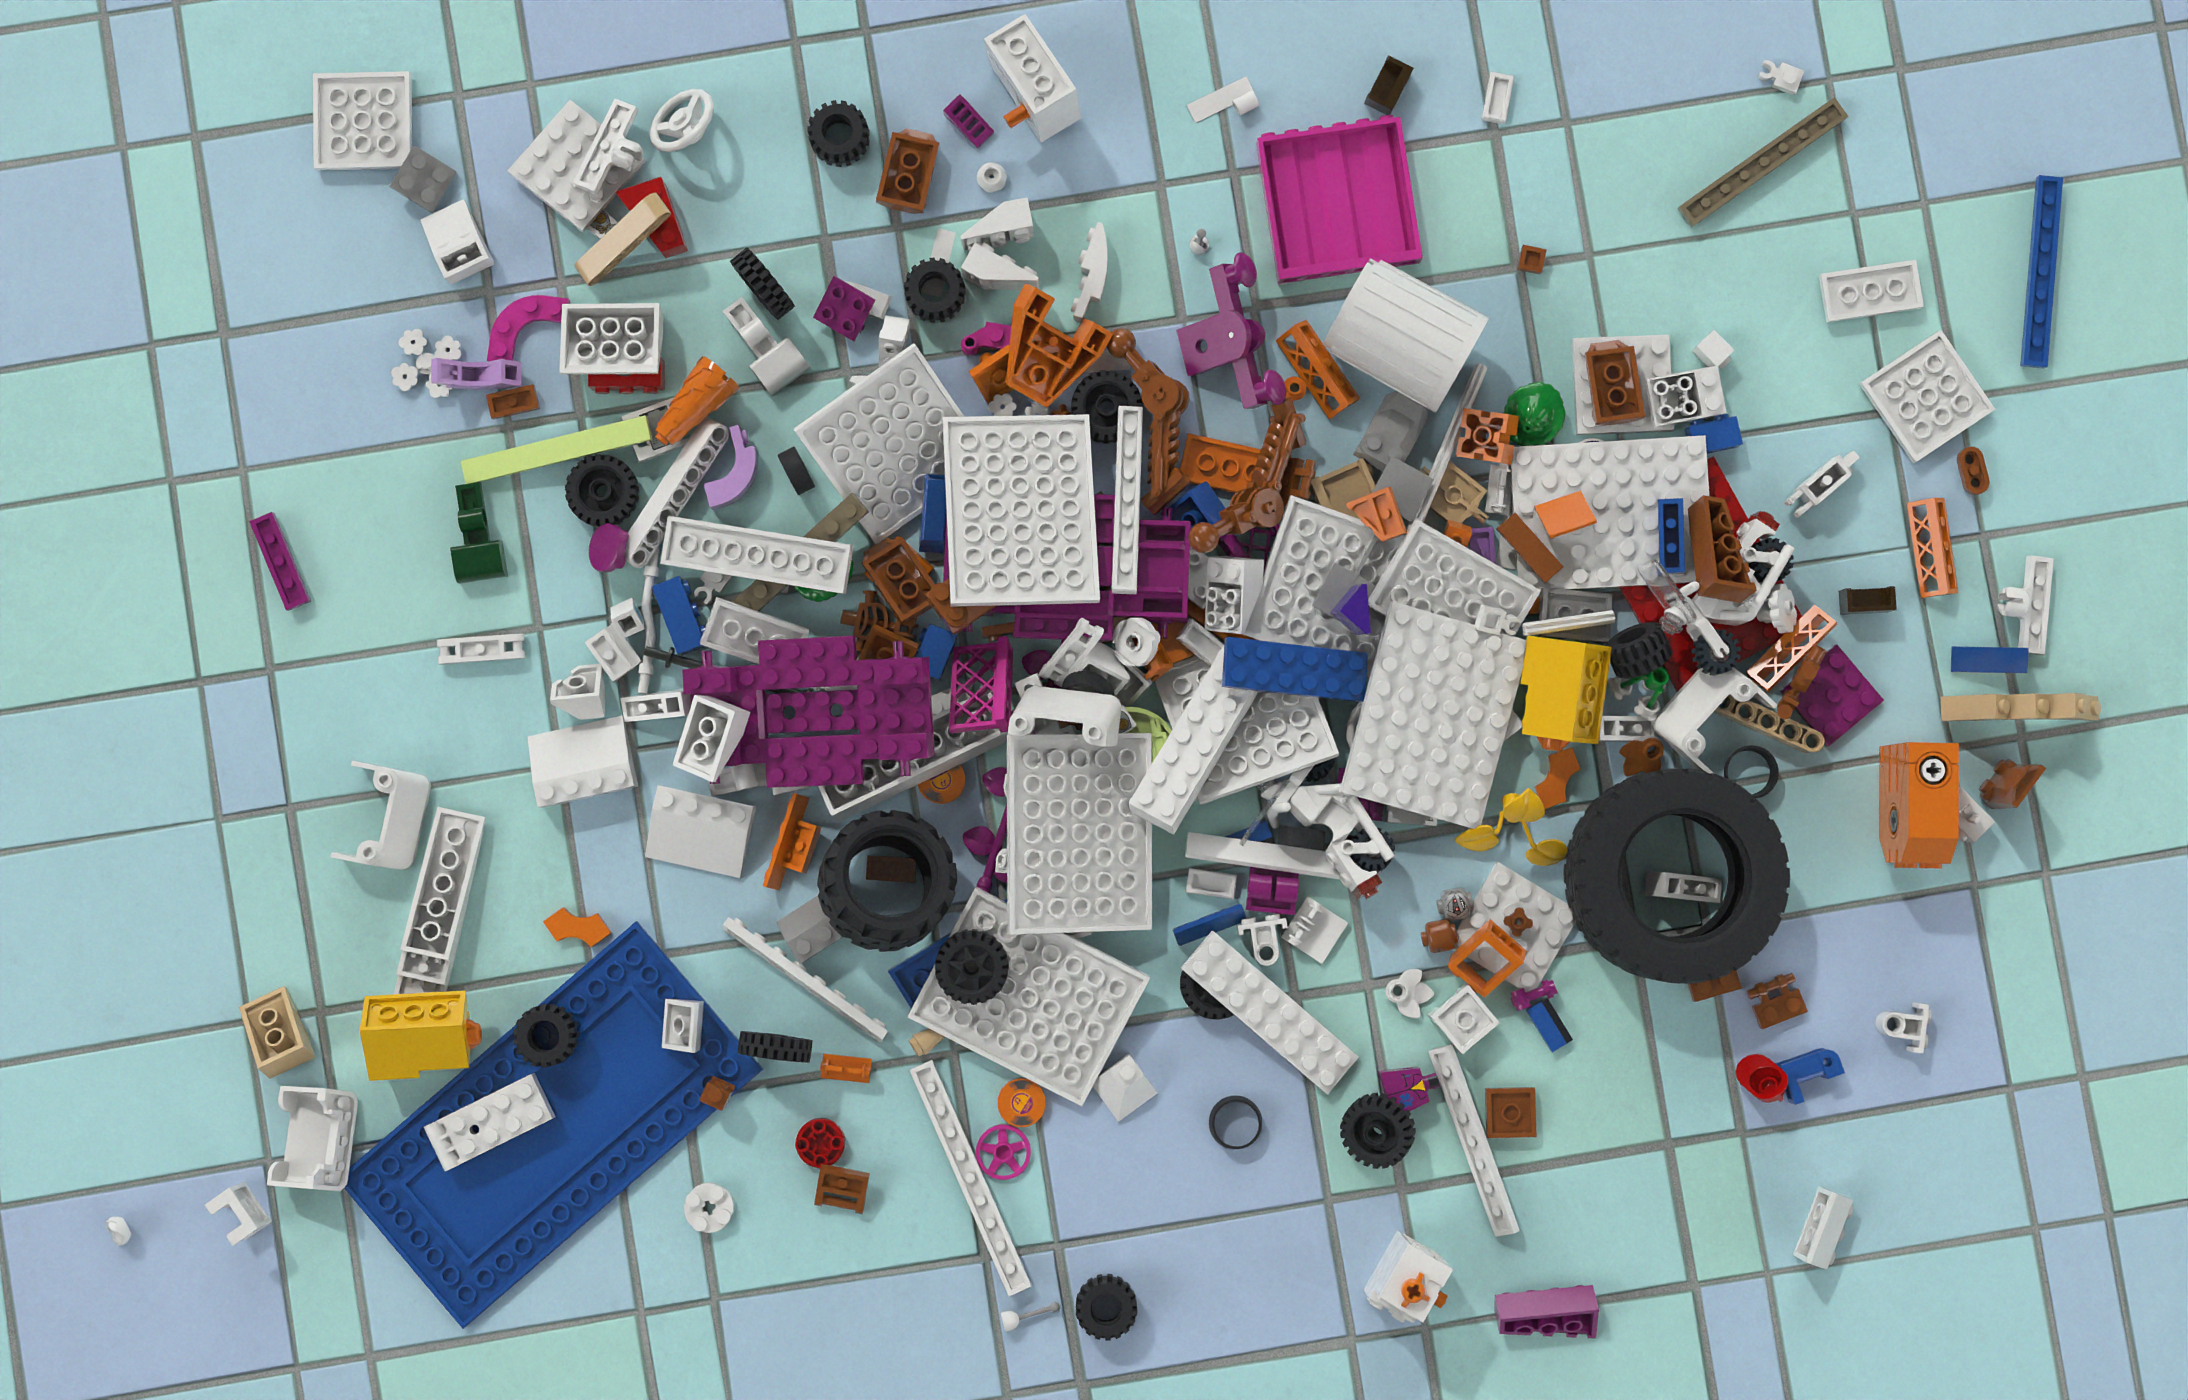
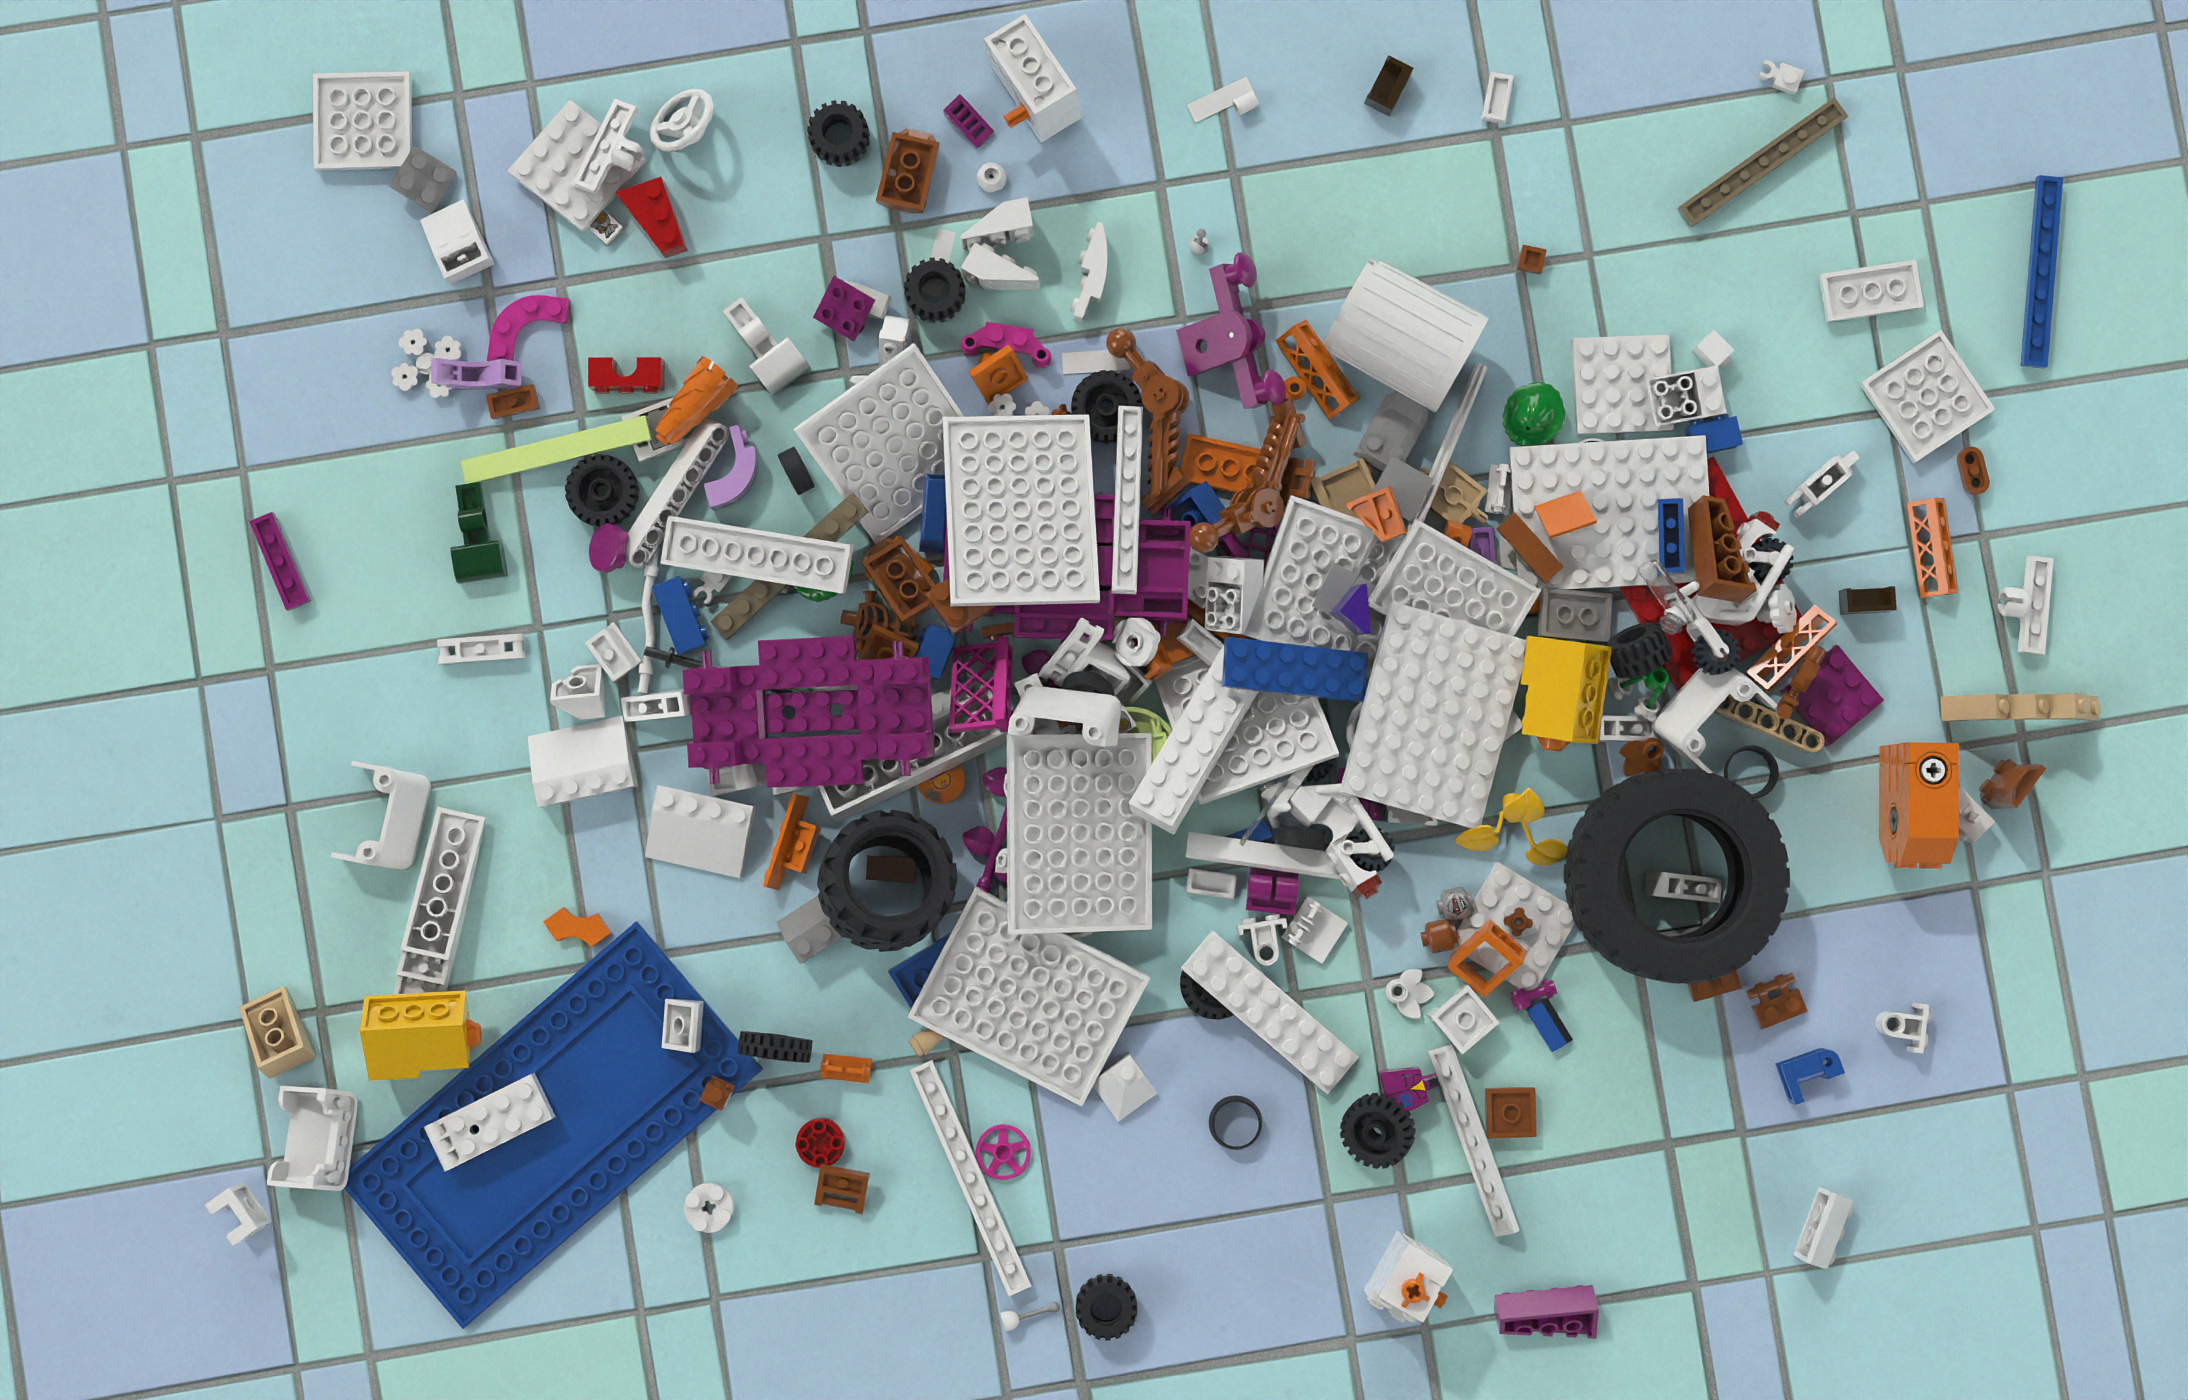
(119, 1230): white plate -> none
(525, 1035): black tyre -> none
(611, 338): white slope -> none
(622, 239): tan beam -> none
(627, 618): white brick -> none
(710, 736): white slope -> none
(738, 629): white plate -> none
(762, 283): black tyre -> none
(797, 973): white plate -> none
(977, 948): black wheel -> none
(1021, 1102): orange tile -> none
(1043, 358): orange wedge -> none
(1214, 922): blue slope -> none
(1338, 198): dark pink panel -> none
(1493, 620): white plate -> none
(1499, 428): orange brick -> none
(1561, 768): orange tile -> none
(1568, 623): white axle -> none
(1614, 383): dark orange slope -> none
(1762, 1078): red piece -> none
(1989, 659): blue slope -> none

